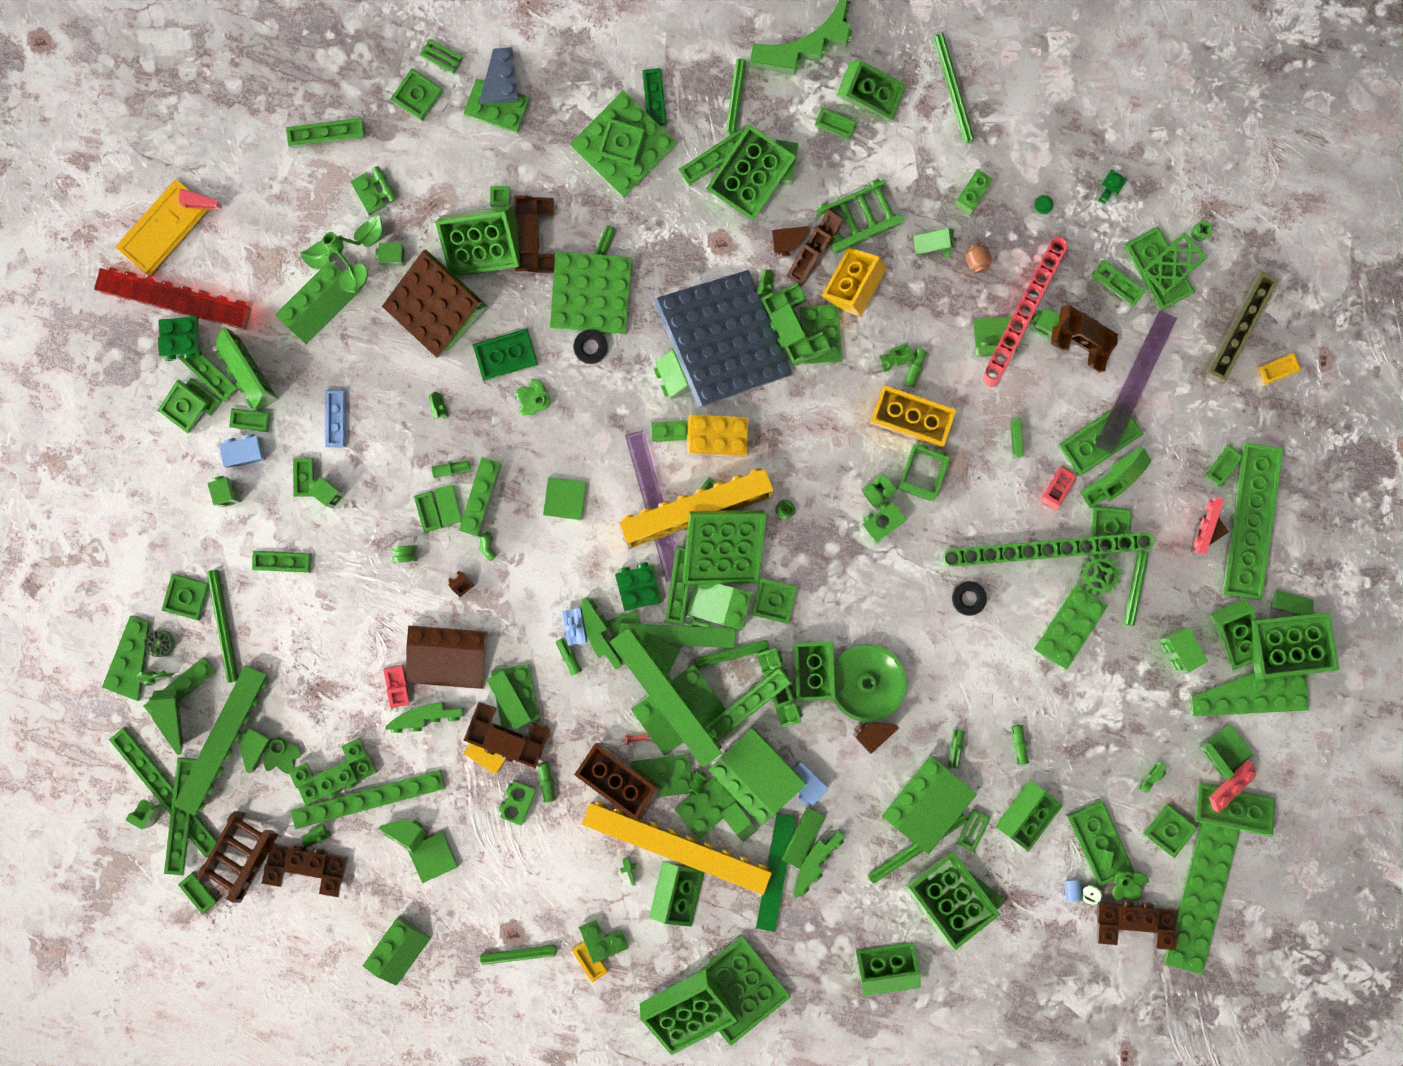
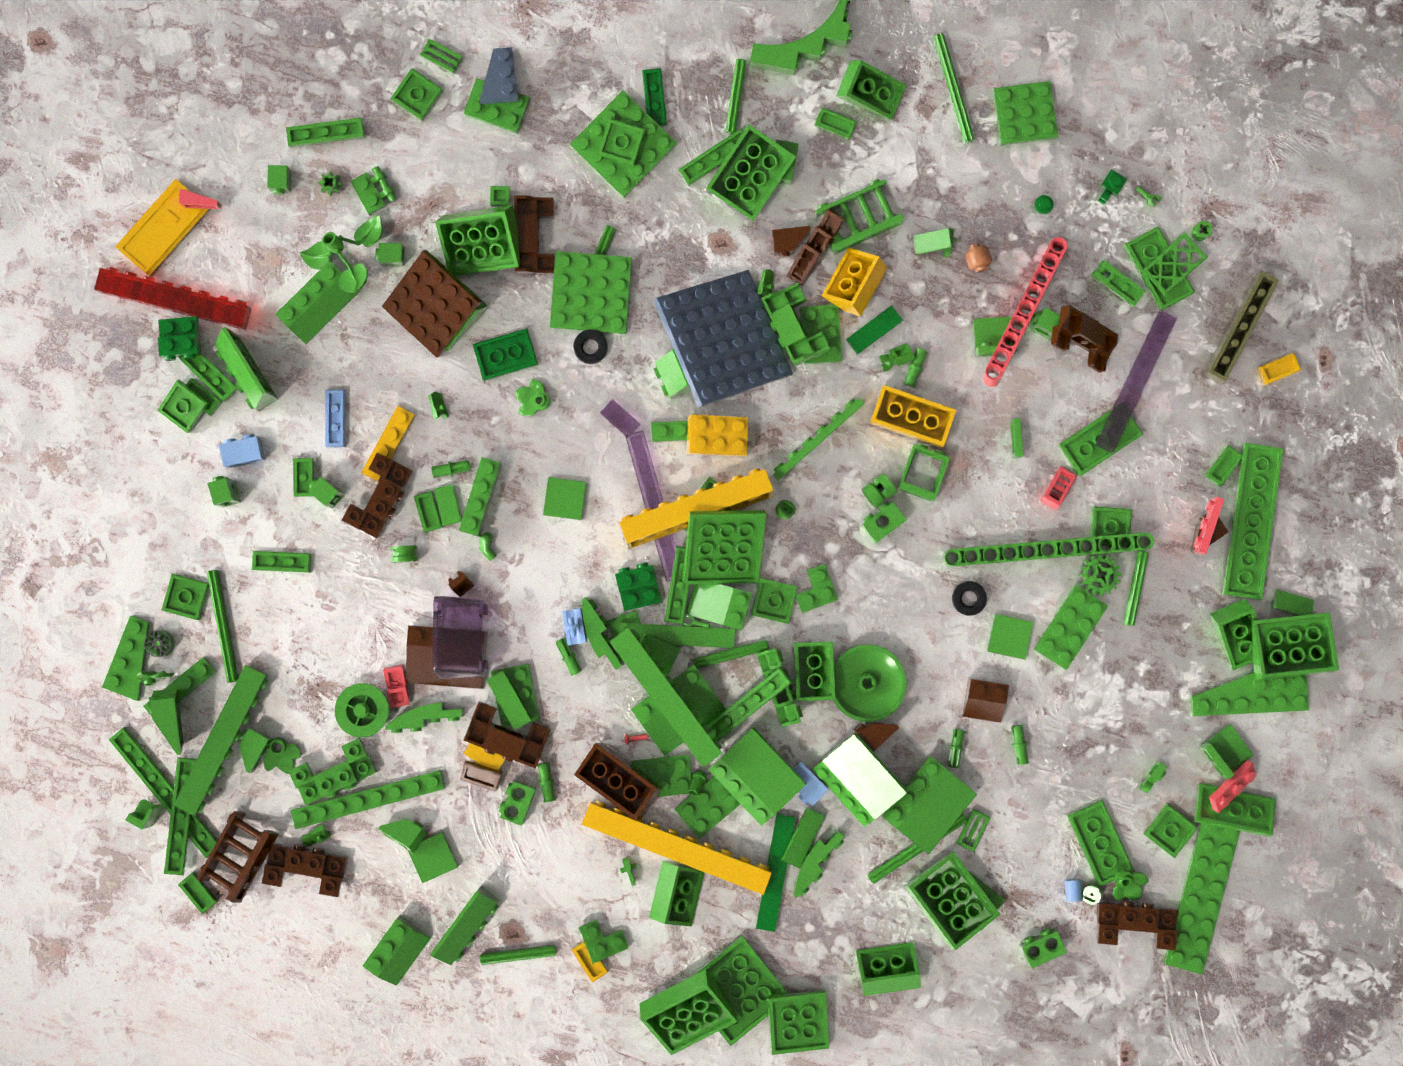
(249, 420): bright green tile -> none
(279, 179): none -> bright green brick
(334, 180): none -> bright green gear
(361, 710): none -> bright green wheel
(383, 499): none -> reddish brown bracket
(390, 439): none -> yellow plate
(458, 637): none -> clear purple windscreen
(464, 927): none -> bright green slope
(481, 776): none -> tile
(620, 418): none -> clear purple slope
(739, 821): bright green slope -> none
(798, 1022): none -> bright green plate
(822, 591): none -> bright green plate
(823, 432): none -> bright green plate
(859, 779): none -> slope
(874, 330): none -> green tile
(973, 192): bright green brick -> none
(985, 700): none -> reddish brown slope
(1009, 636): none -> bright green tile
(1025, 113): none -> bright green plate
(1029, 815): bright green slope -> none
(1044, 953): none -> bright green brick
(1107, 860): bright green tile -> none
(1121, 477): bright green slope -> none
(1149, 197): none -> bright green hand
(1183, 650): bright green brick -> none

